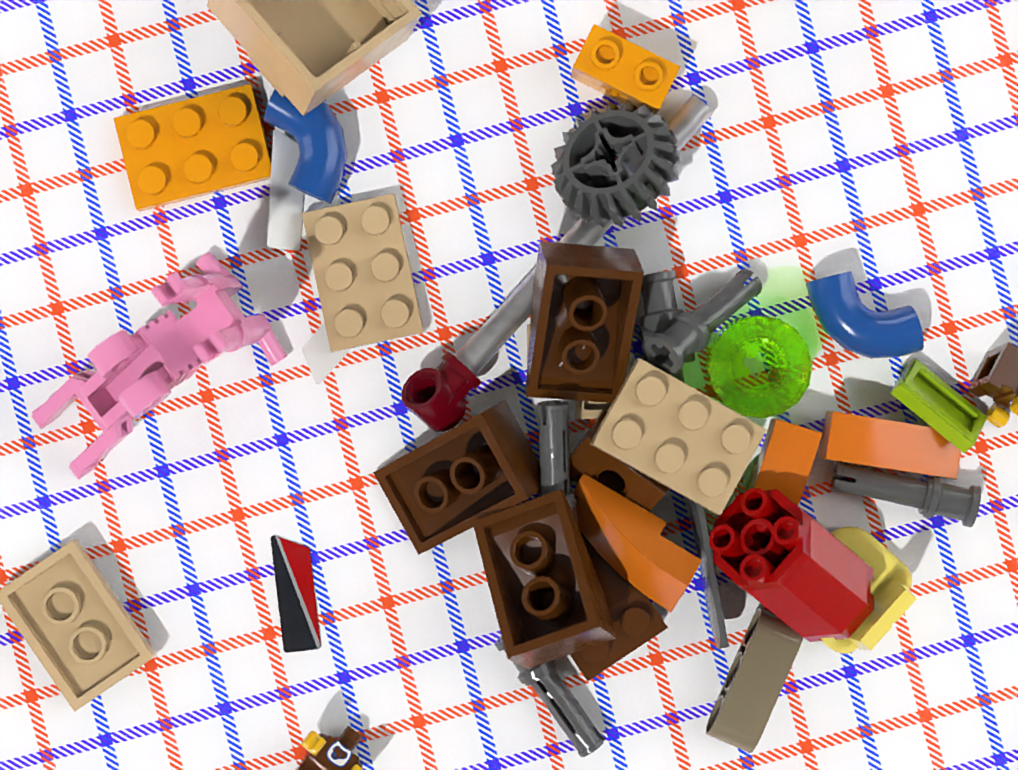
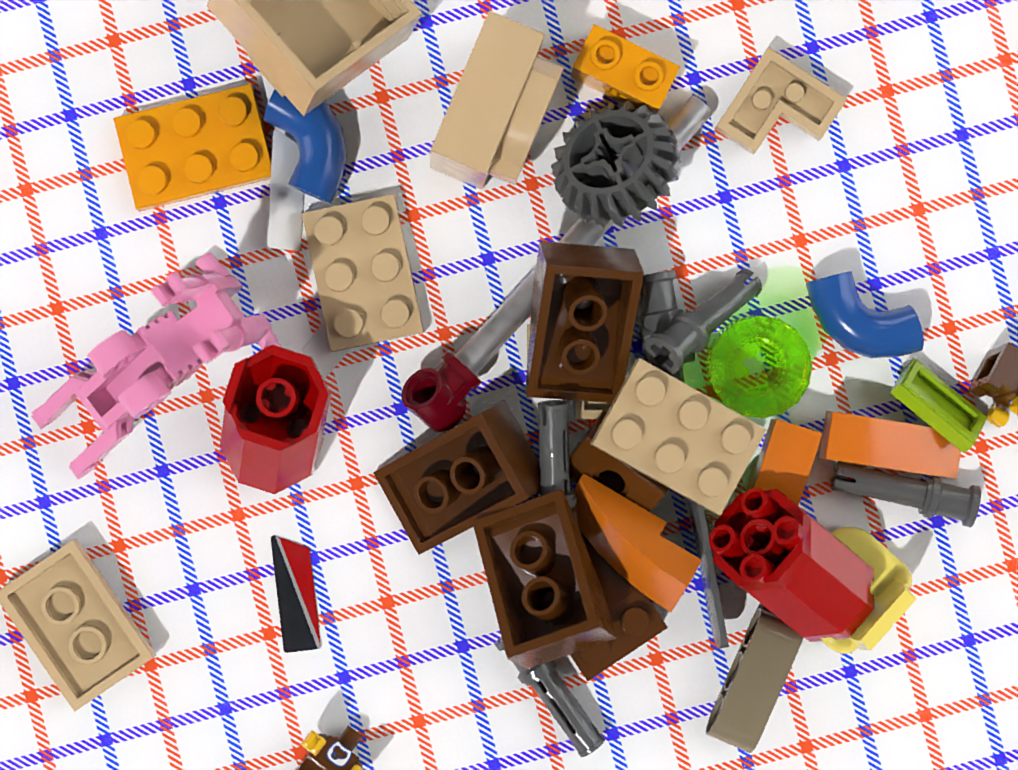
(274, 419): none -> red brick
(496, 105): none -> tan container
(775, 90): none -> tan plate

